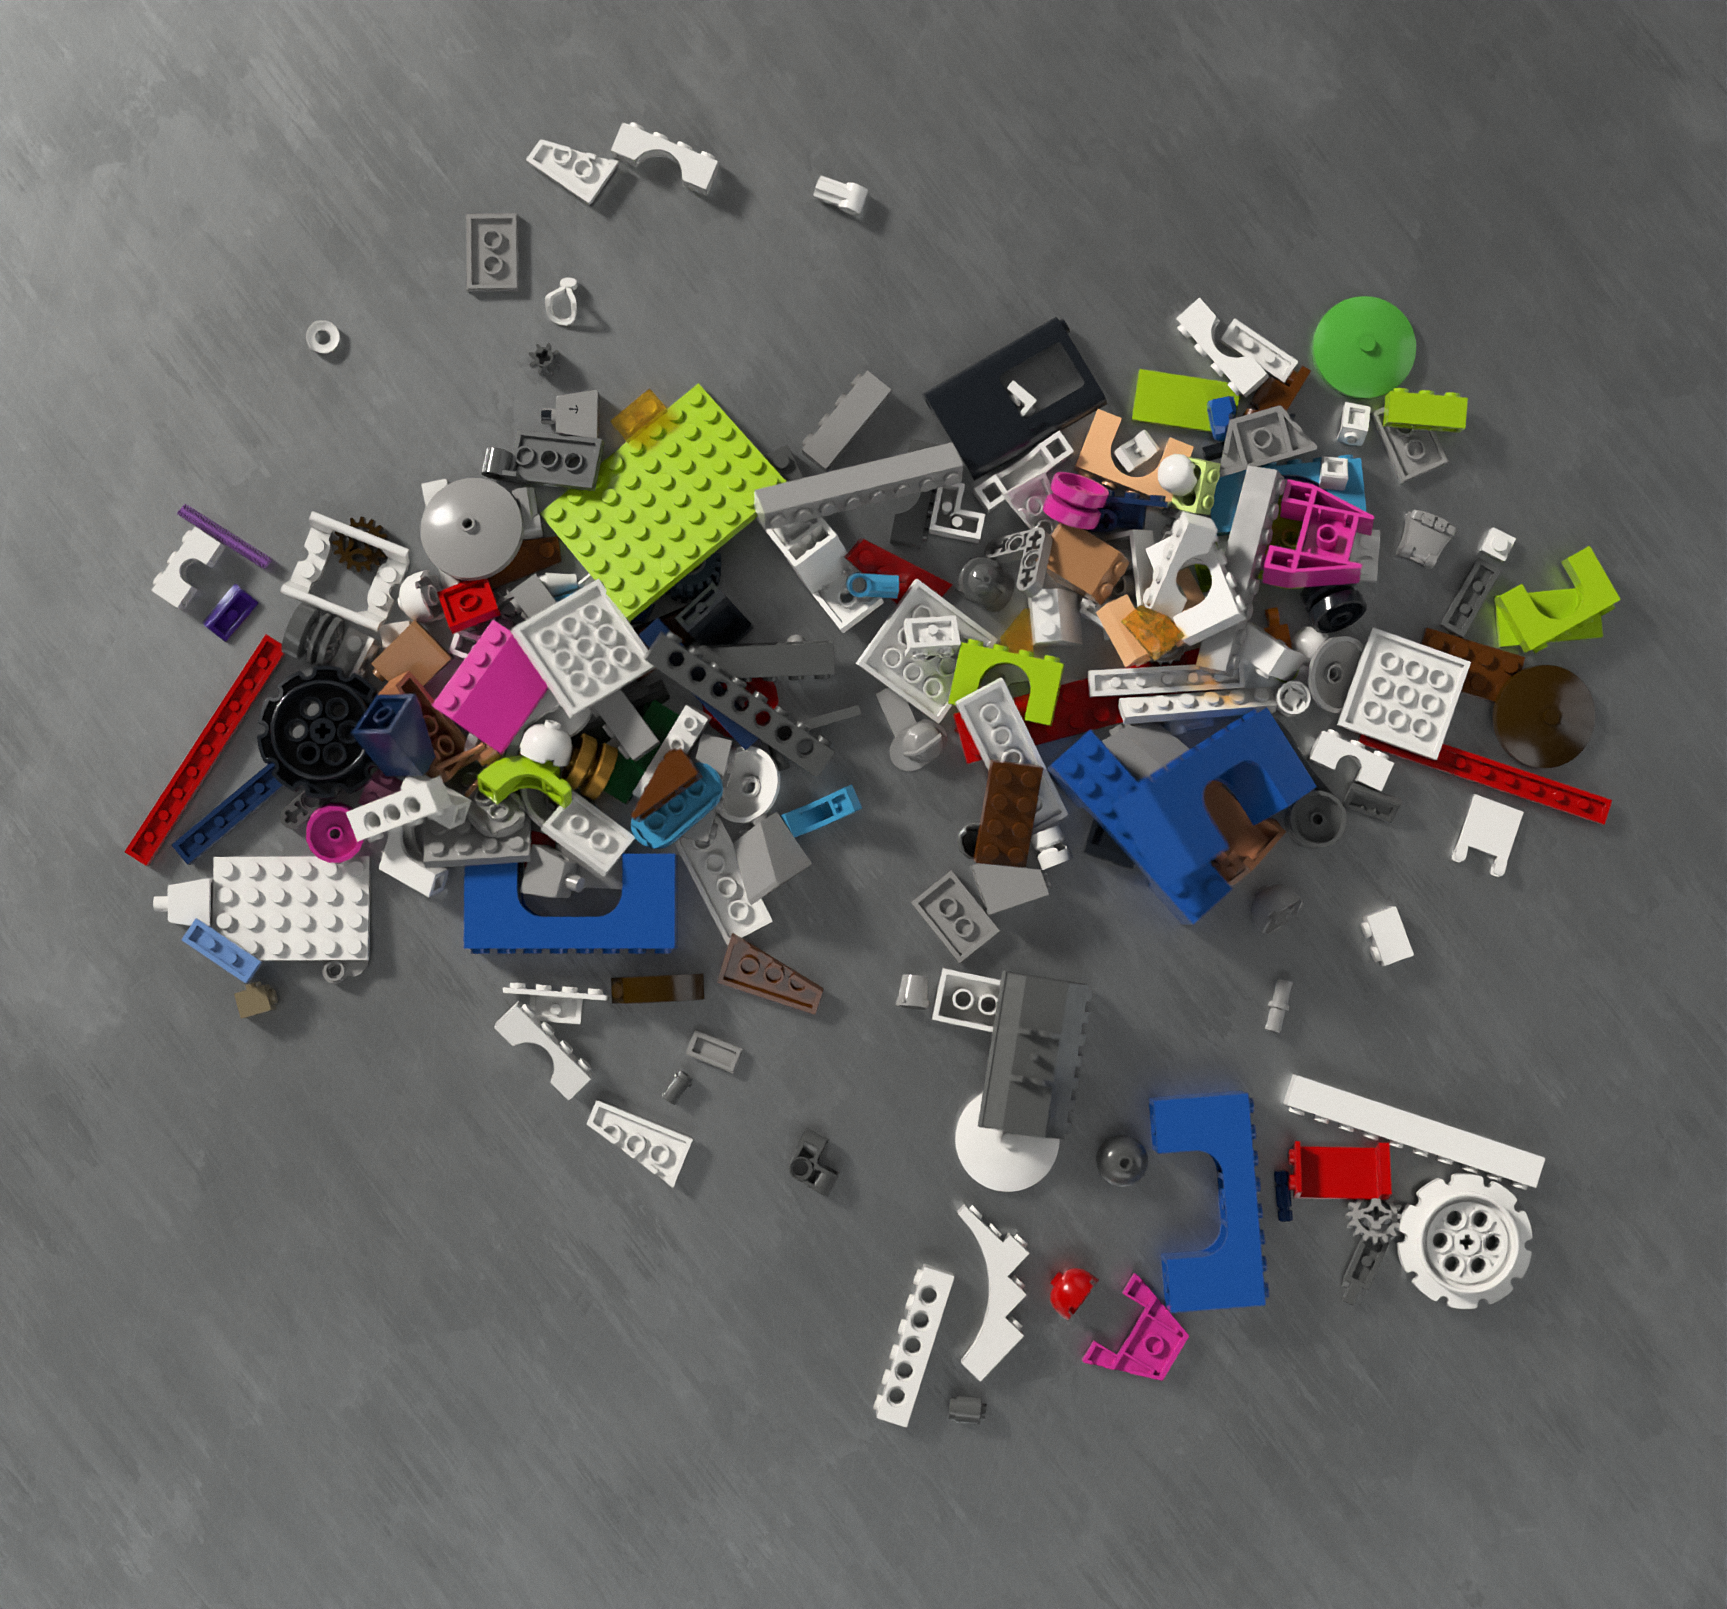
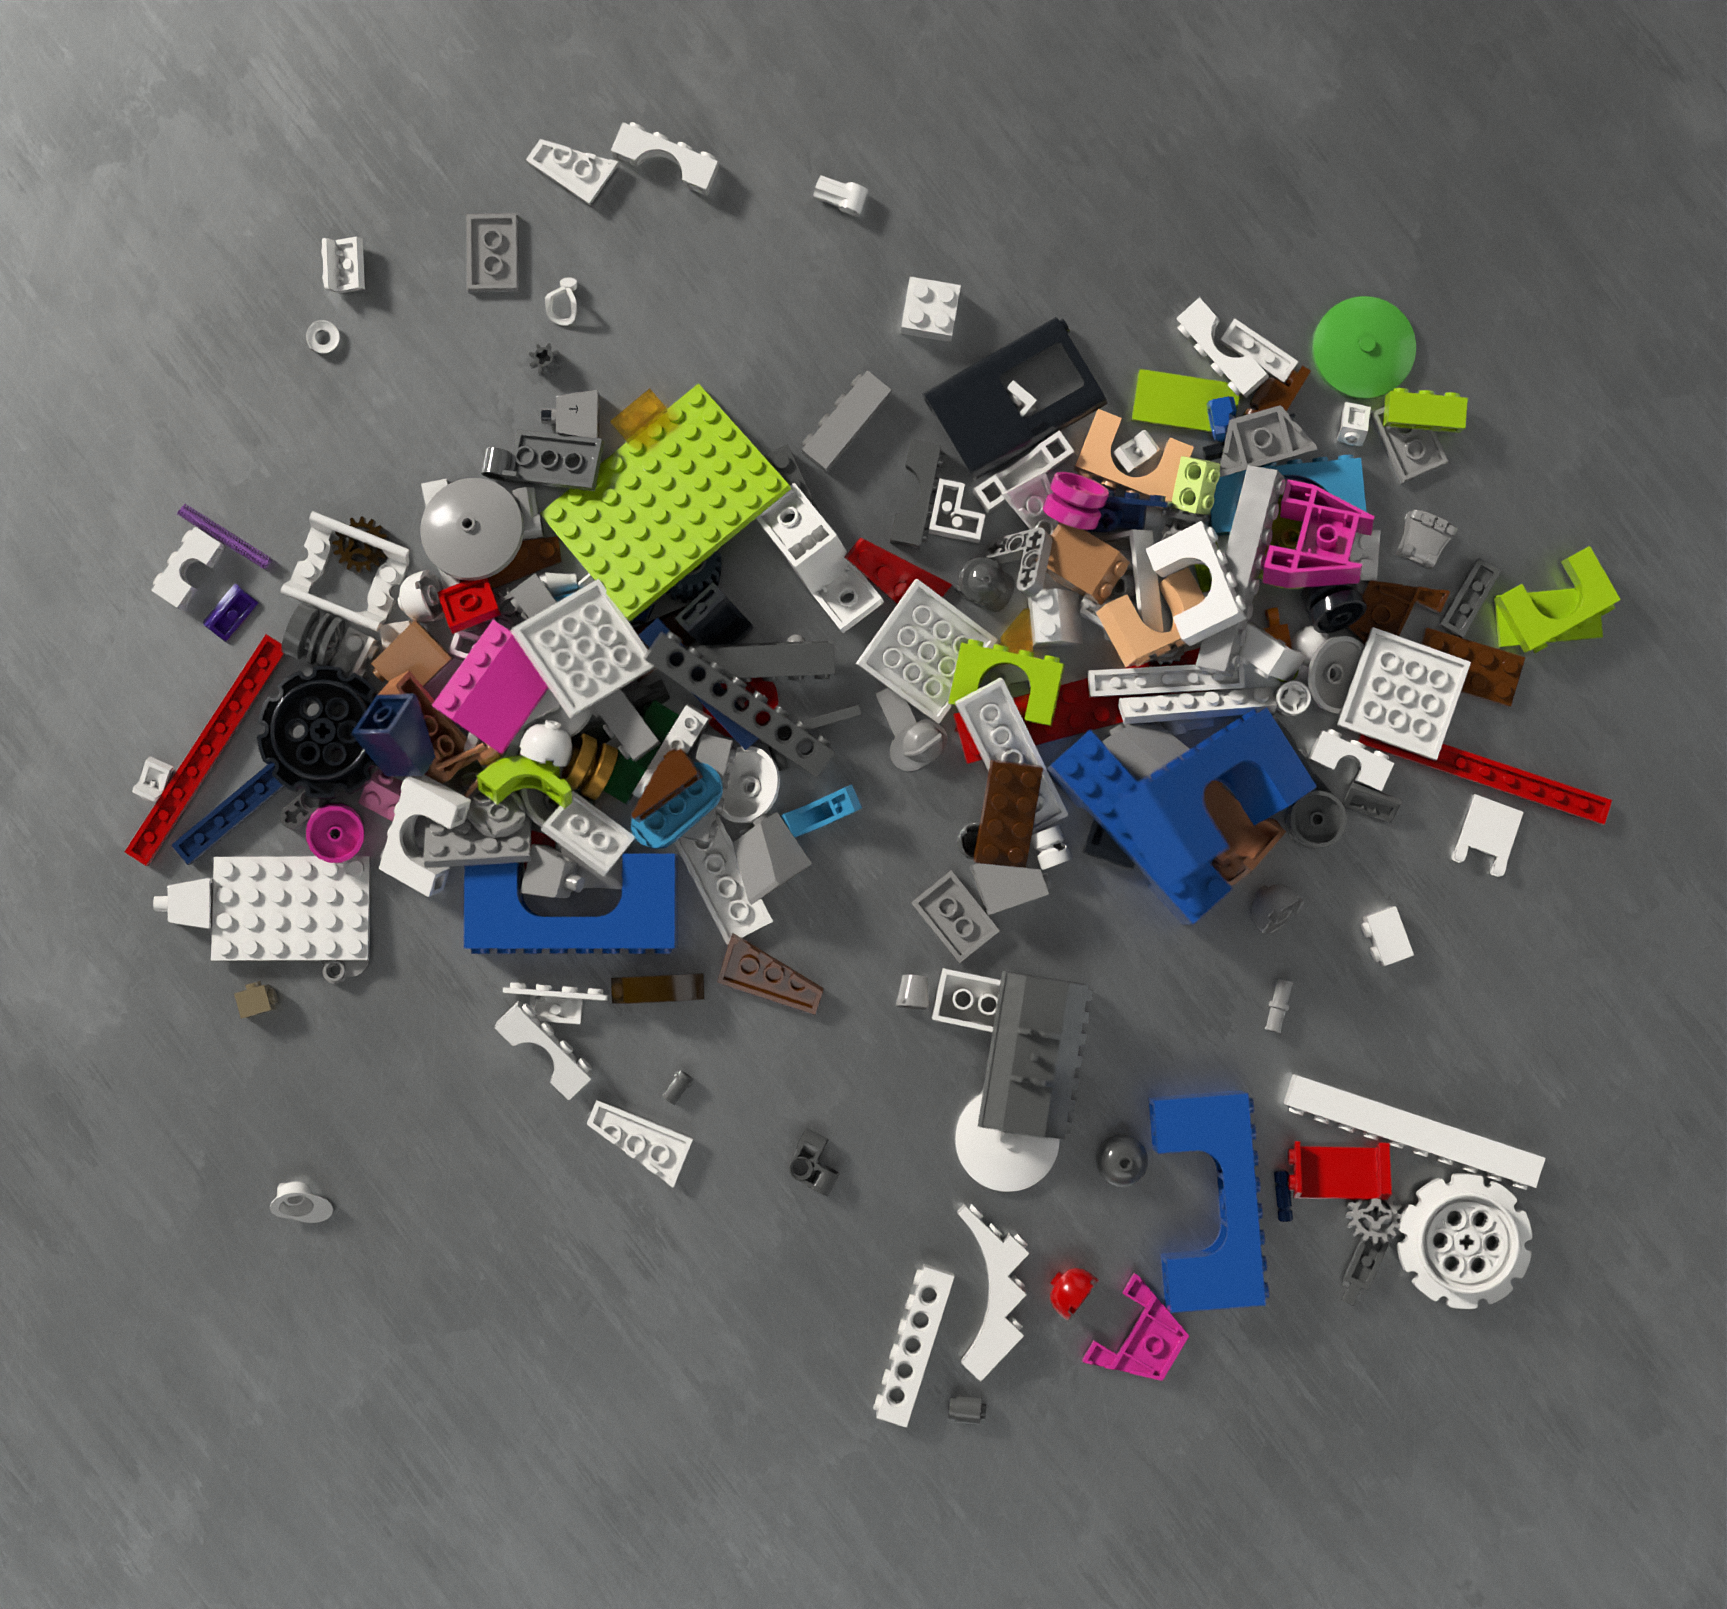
(153, 779): none -> white bracket
(221, 951): medium blue plate -> none
(298, 1203): none -> white piece
(343, 264): none -> white bracket
(398, 809): white brick -> none
(714, 1051): light grey tile -> none
(858, 486): light grey brick -> none
(875, 585): dark azure piece -> none
(930, 309): none -> white brick
(931, 637): white bracket -> none
(1153, 630): clear yellow slope -> none
(1177, 475): white hair -> none
(1190, 538): white arch -> none
(1333, 473): white slope -> none
(1391, 605): none -> reddish brown wing
(1497, 544): white plate -> none
(1544, 716): dark brown dish -> none

